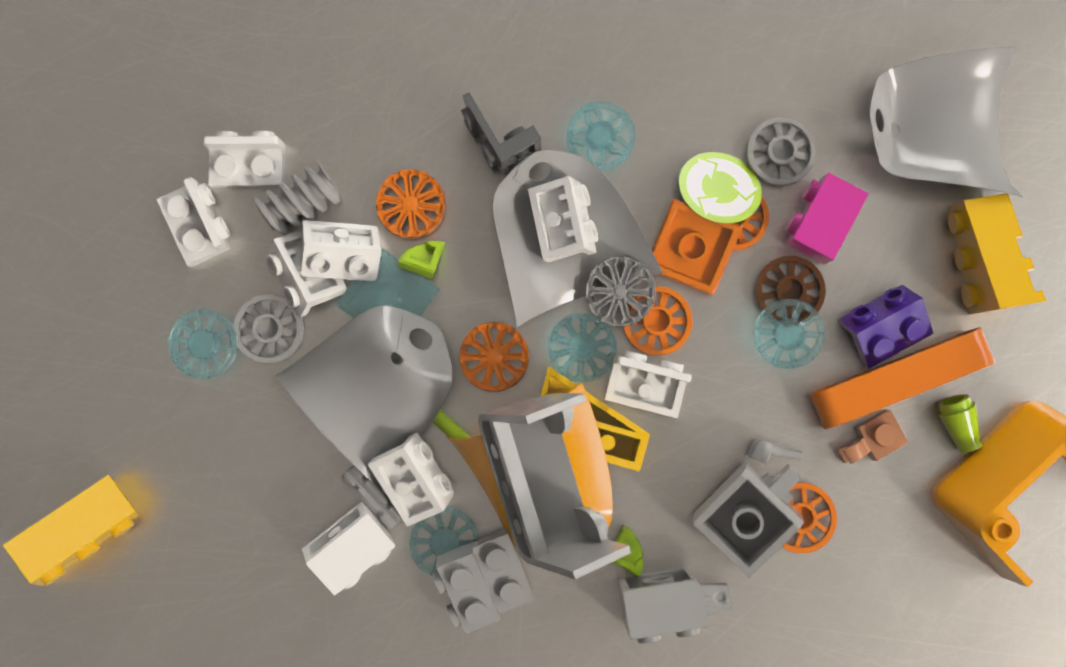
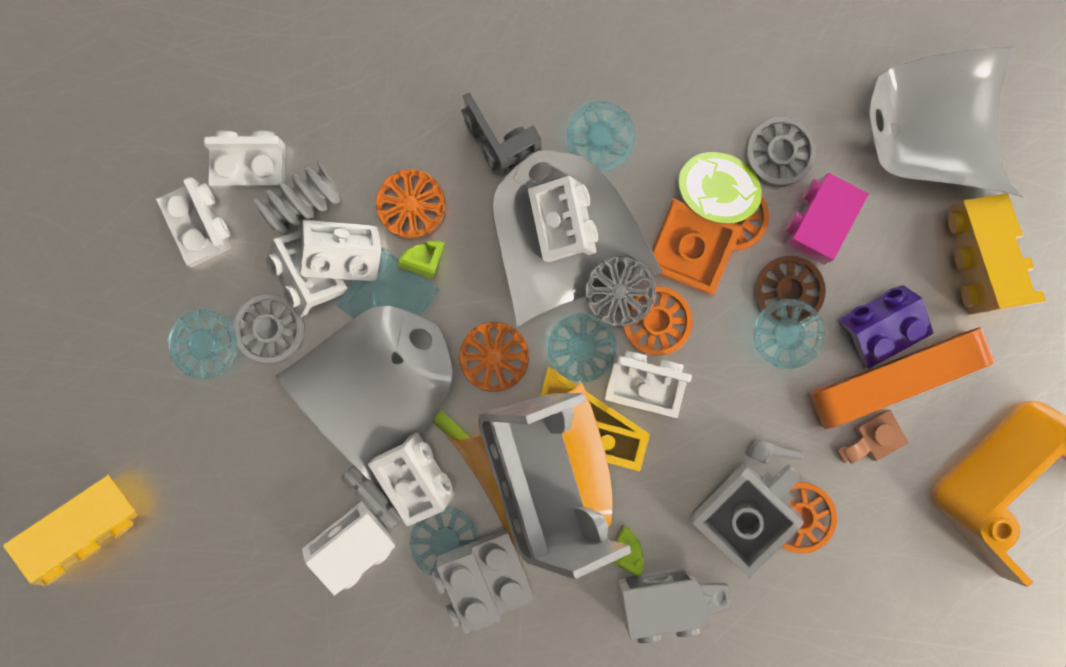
(961, 421): lime cone -> none

